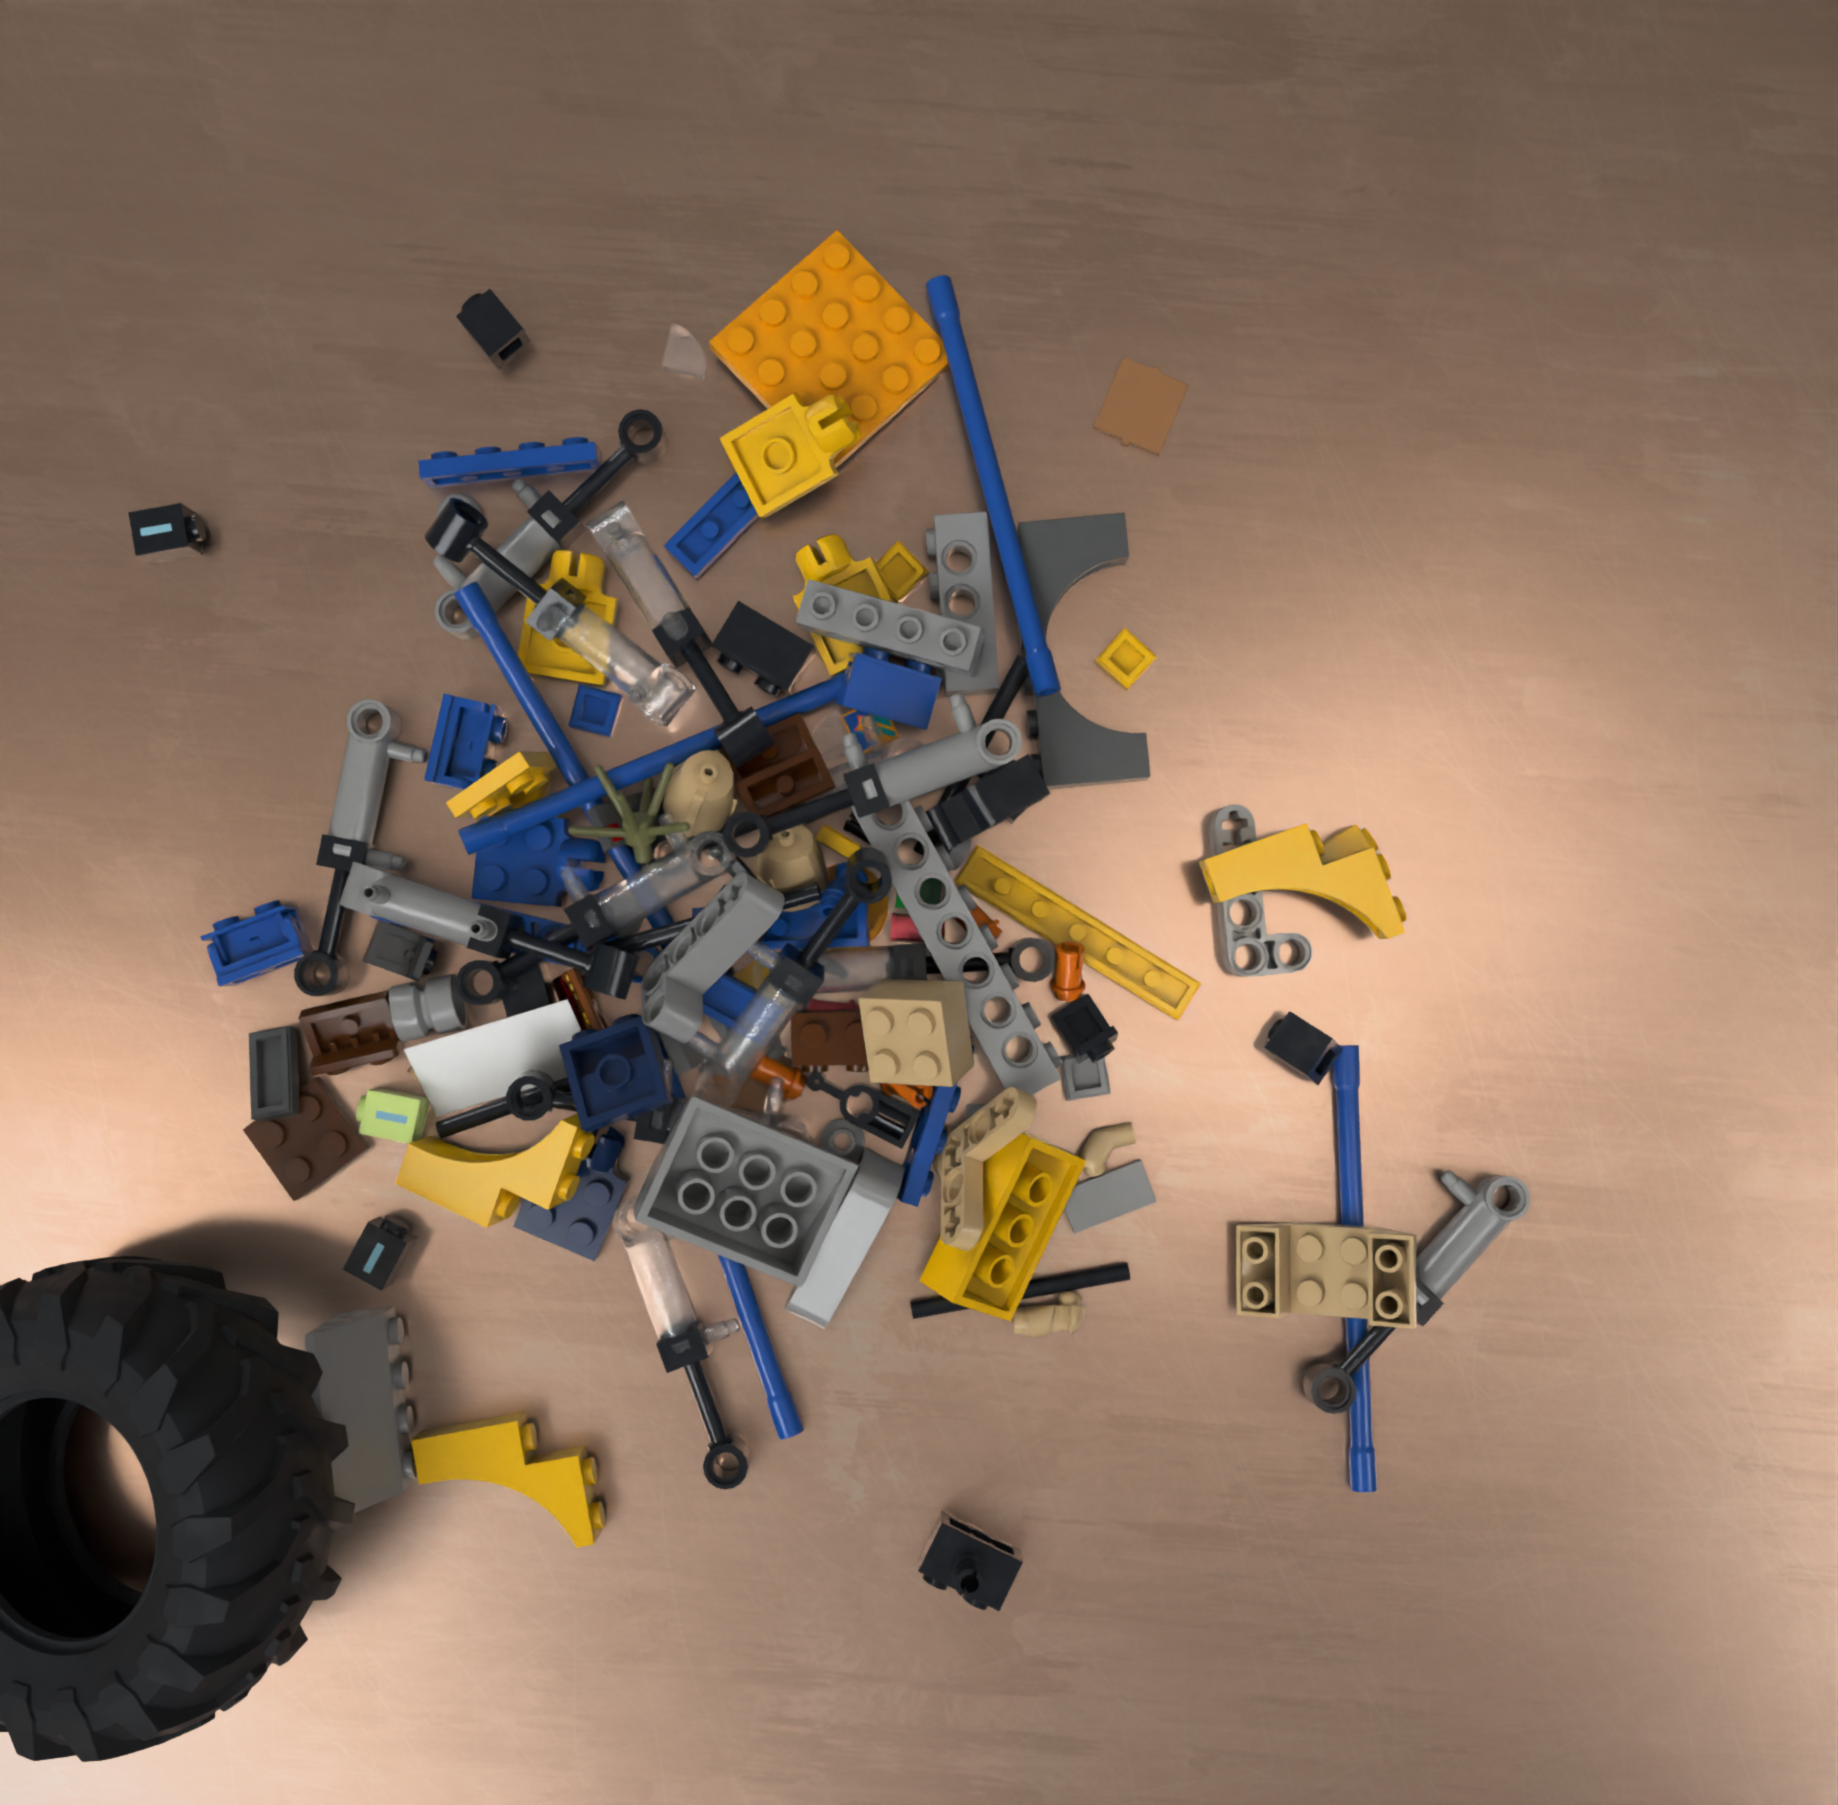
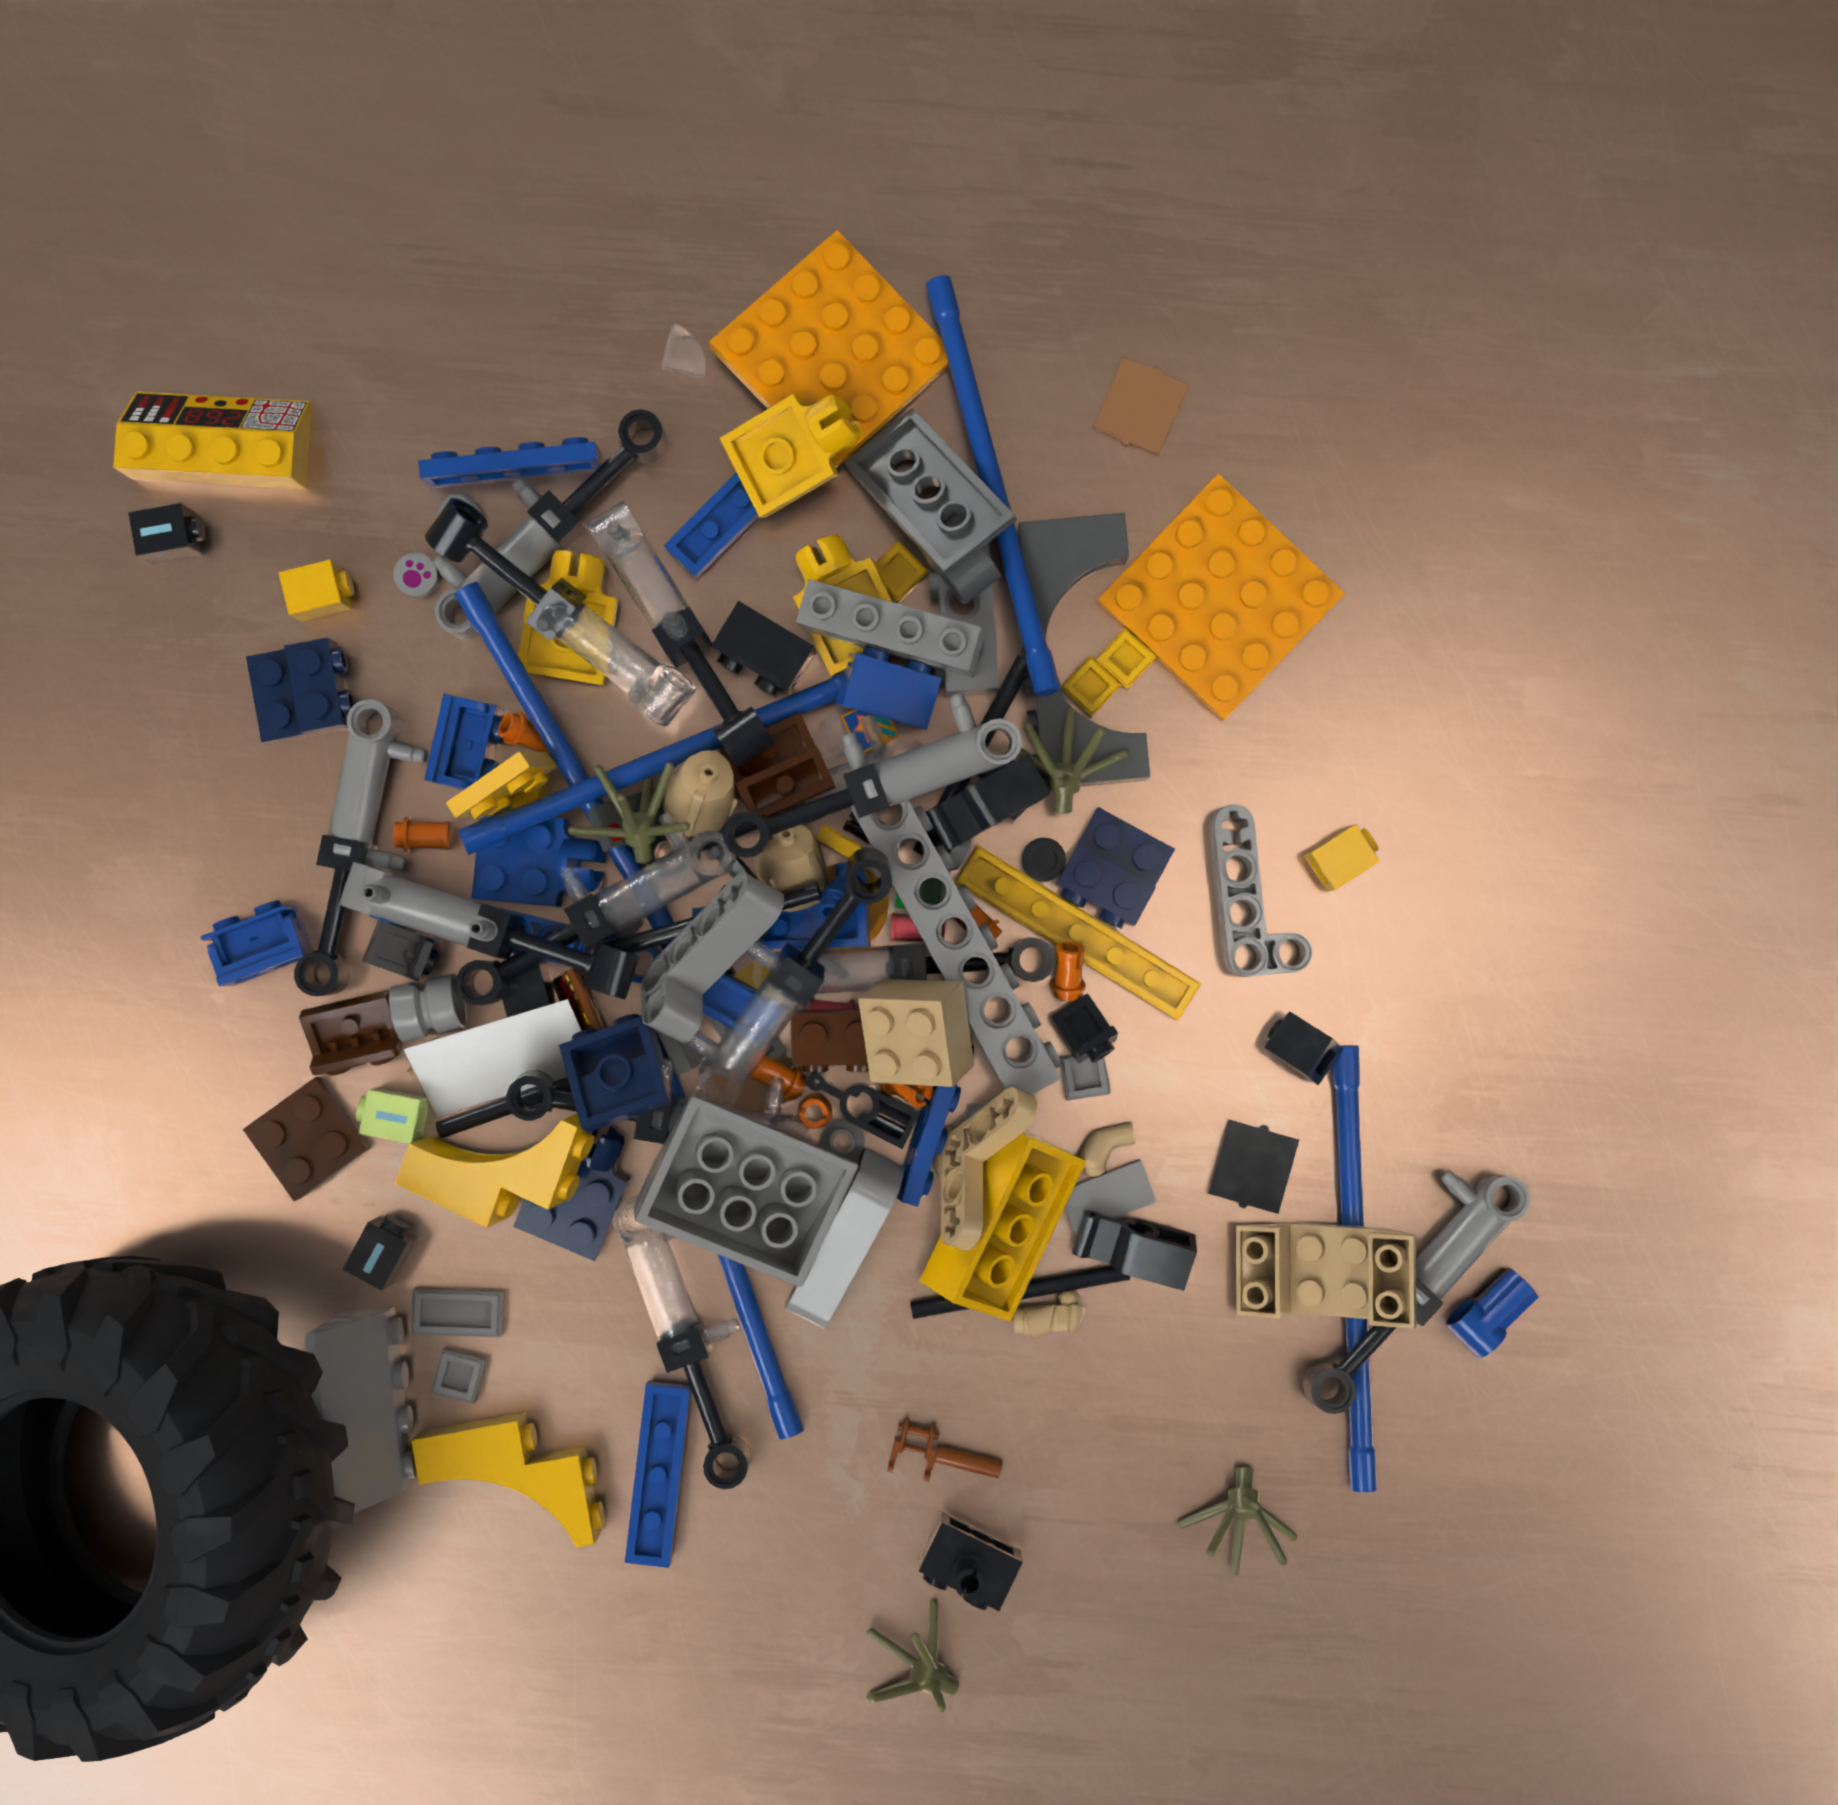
(214, 440): none -> yellow slope
(274, 1073): dark grey tile -> none
(300, 690): none -> dark blue plate
(316, 590): none -> yellow brick
(416, 575): none -> light grey tile
(421, 834): none -> orange pin
(457, 1312): none -> light grey tile
(459, 1375): none -> light grey tile
(493, 327): black brick -> none
(518, 730): none -> orange pin
(595, 711): blue tile -> none
(658, 1474): none -> blue plate
(823, 1103): none -> orange pin
(925, 1673): none -> olive plant
(940, 1454): none -> dark orange piece
(951, 551): none -> dark grey hinge
(1043, 859): none -> black tile
(1066, 776): none -> olive plant
(1090, 686): none -> yellow tile
(1114, 869): none -> dark blue plate
(1137, 1248): none -> black piece
(1220, 597): none -> light orange plate
(1243, 1505): none -> olive plant
(1253, 1166): none -> black piece
(1293, 863): yellow arch -> none
(1483, 1320): none -> blue piece

